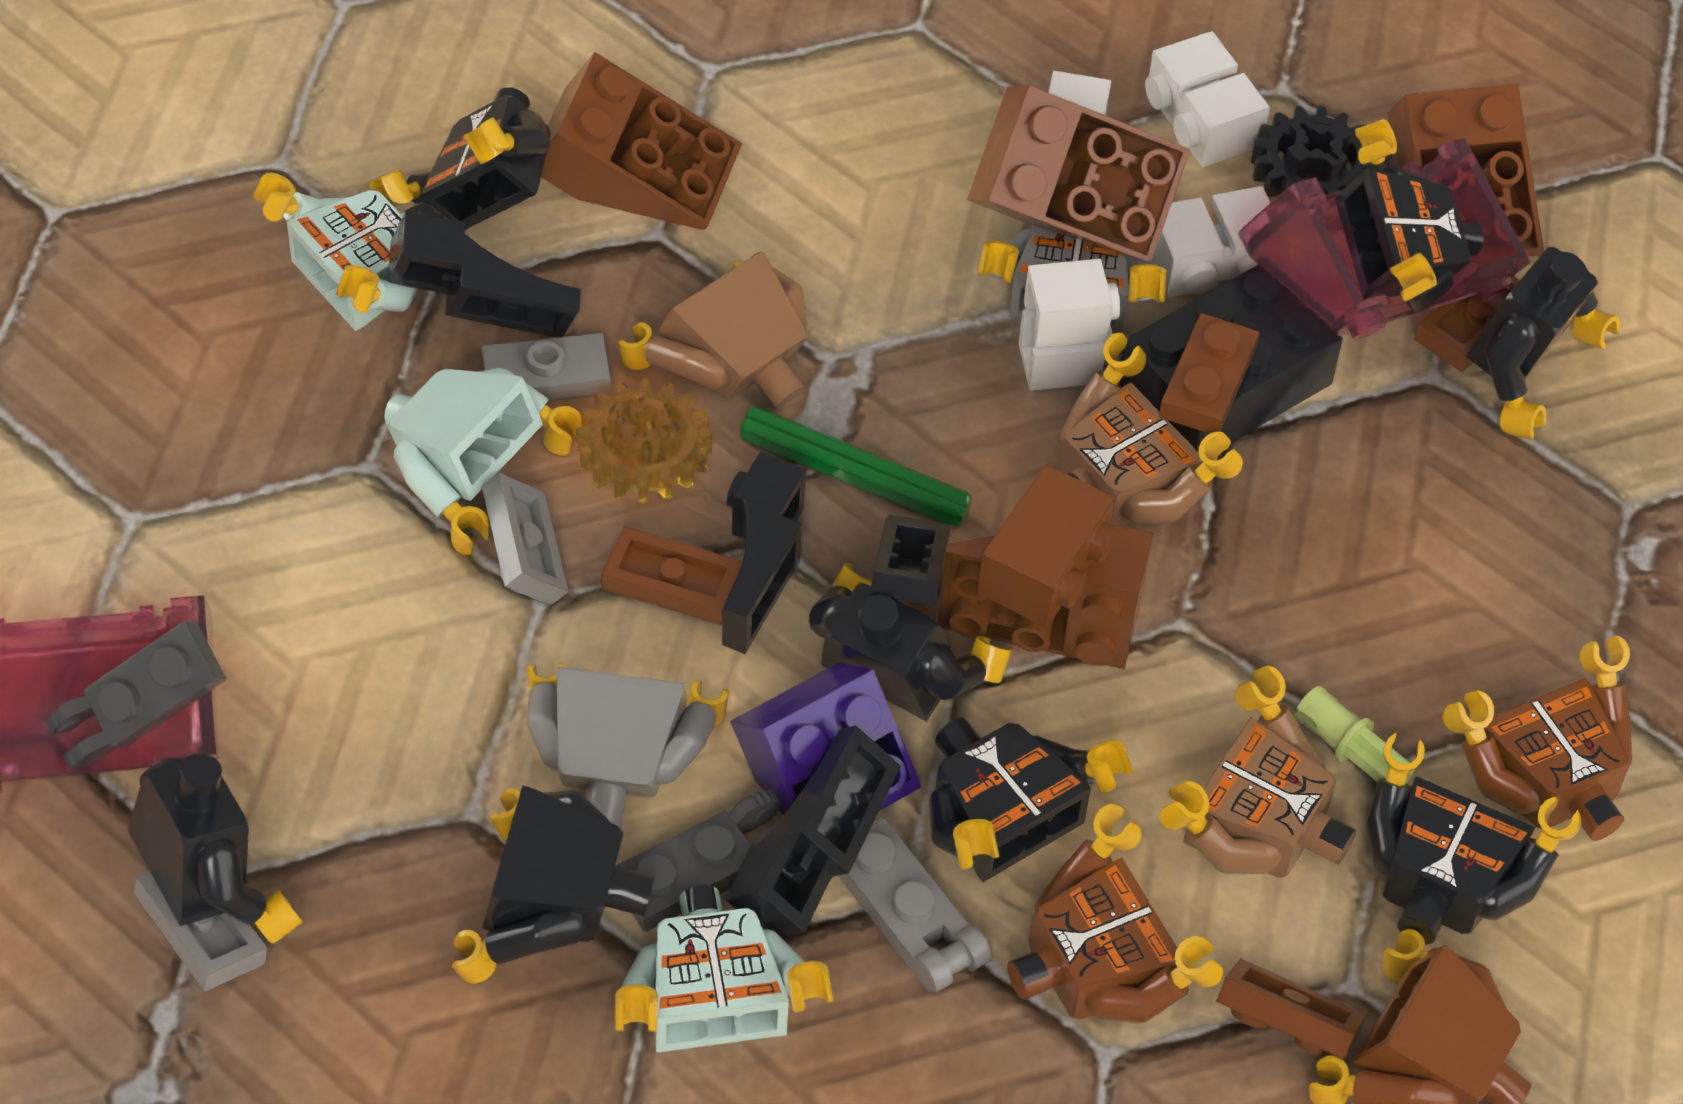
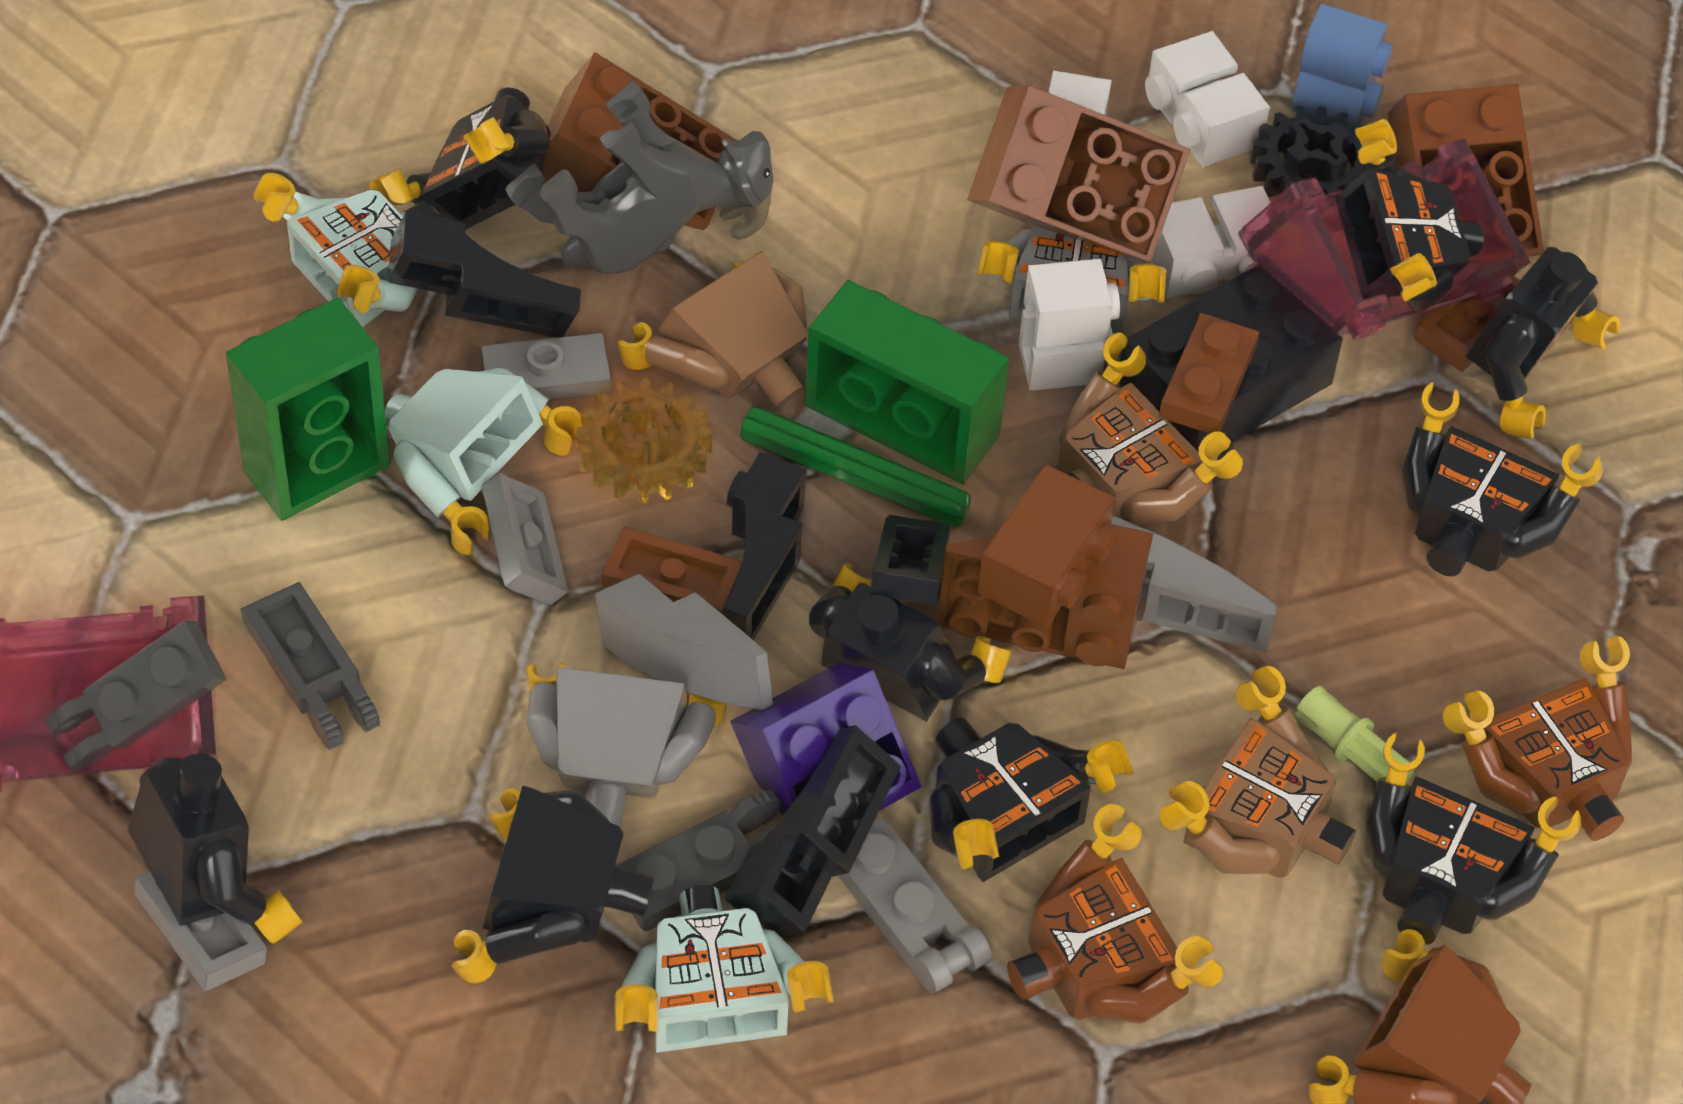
(309, 408): none -> green brick
(309, 660): none -> dark grey hinge
(649, 193): none -> dark grey animal
(683, 643): none -> light grey slope
(905, 381): none -> green brick
(1202, 597): none -> light grey slope
(1267, 1000): dark orange plate -> none
(1342, 64): none -> medium blue brick
(1481, 499): none -> black torso

